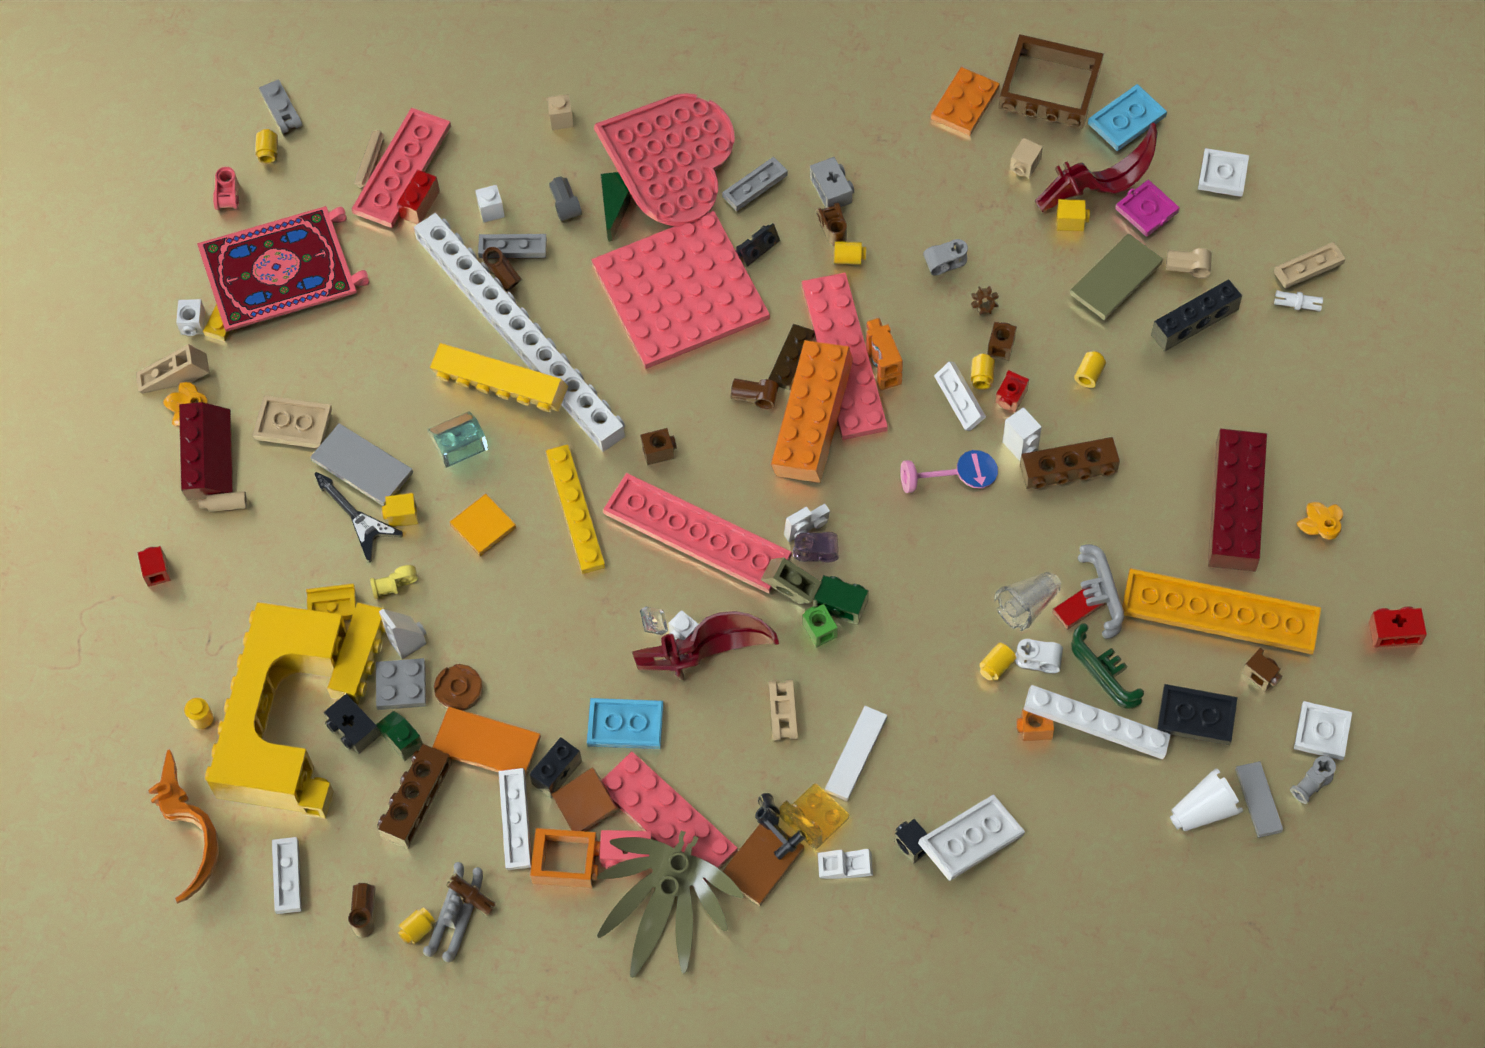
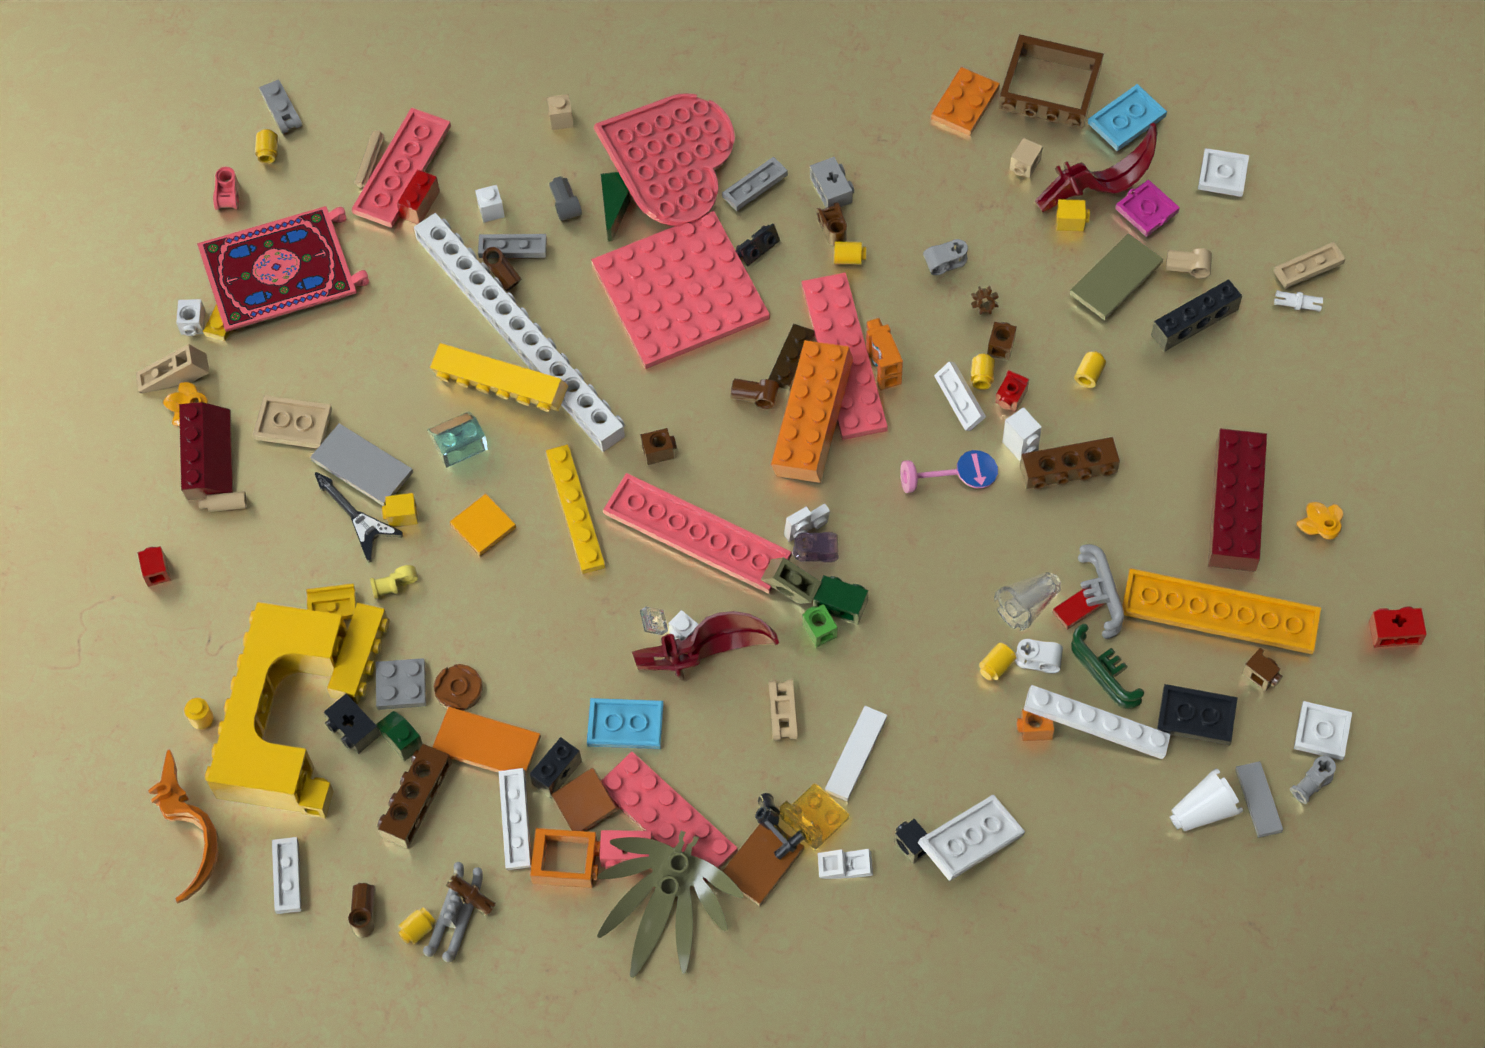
(403, 632): white slope -> none

